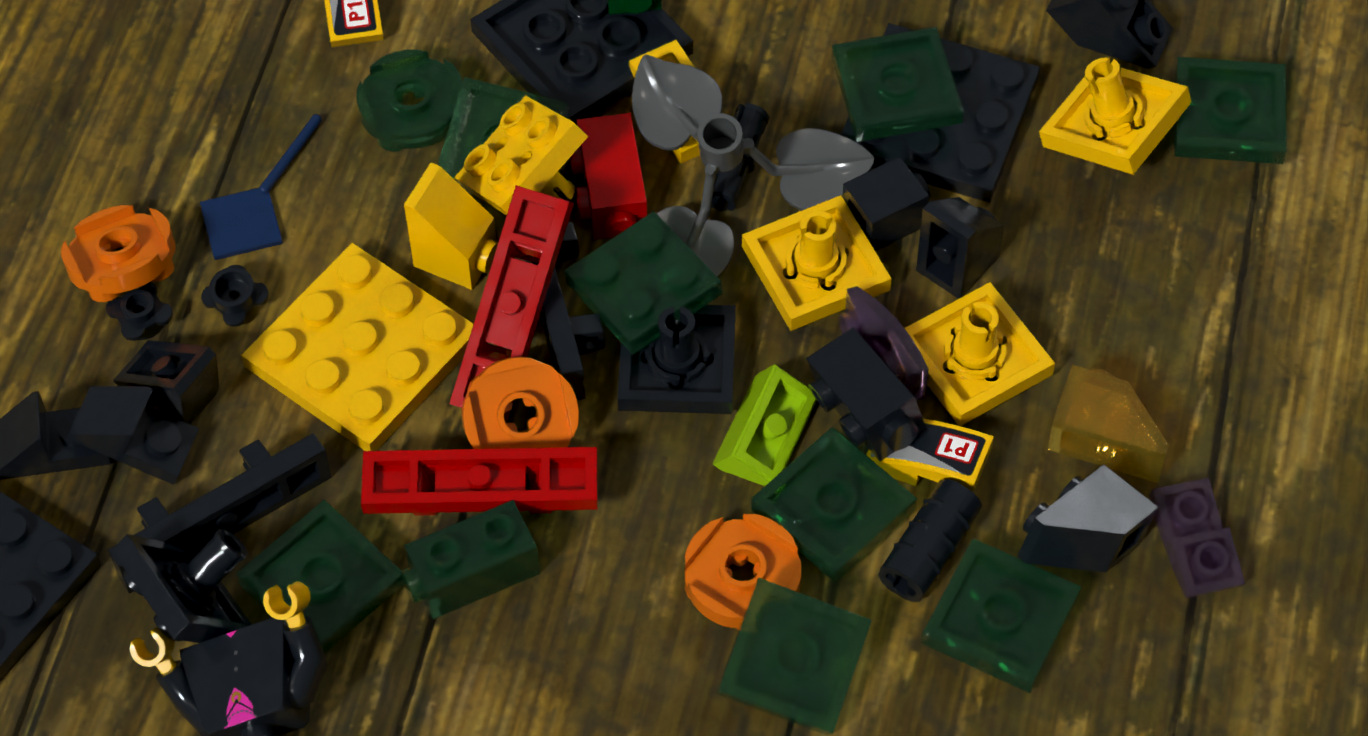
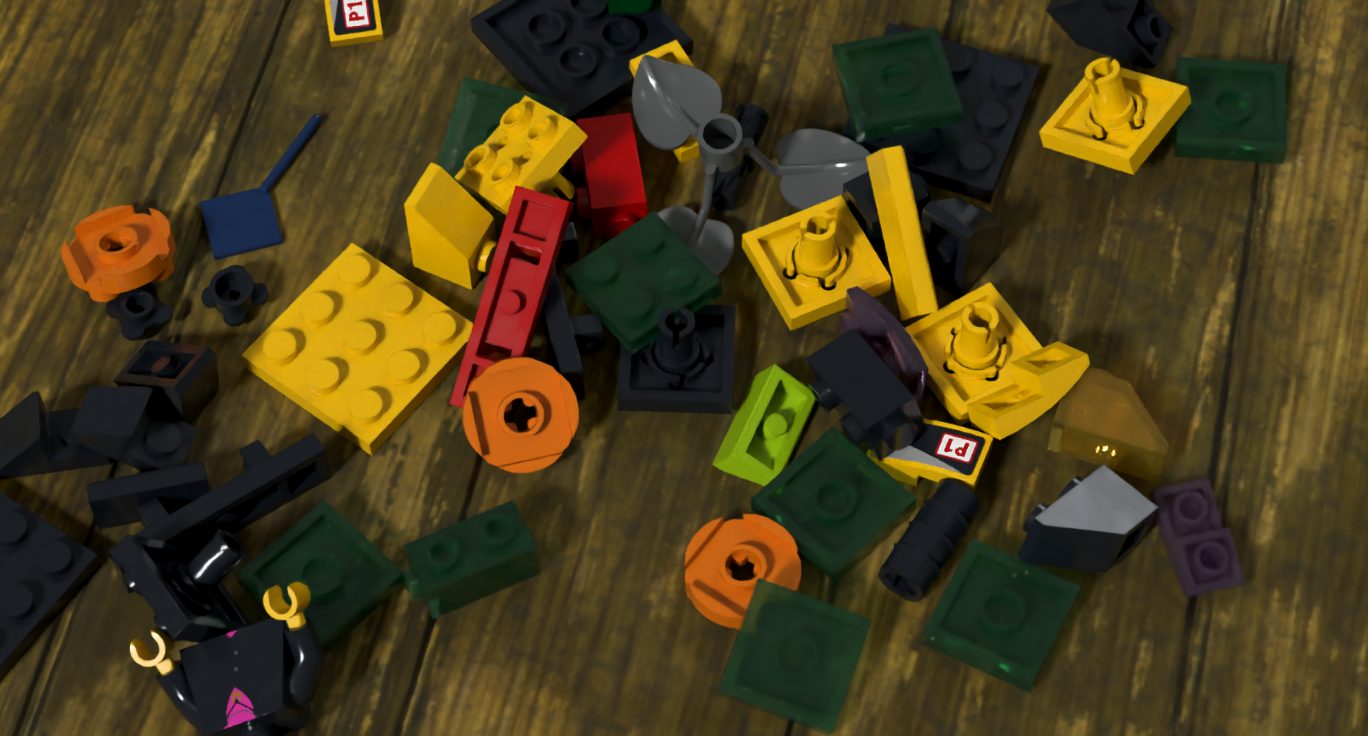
(117, 499): none -> black tile
(403, 125): clear green plate -> none
(479, 480): red hinge -> none
(902, 232): none -> yellow tile
(1039, 384): none -> yellow slope

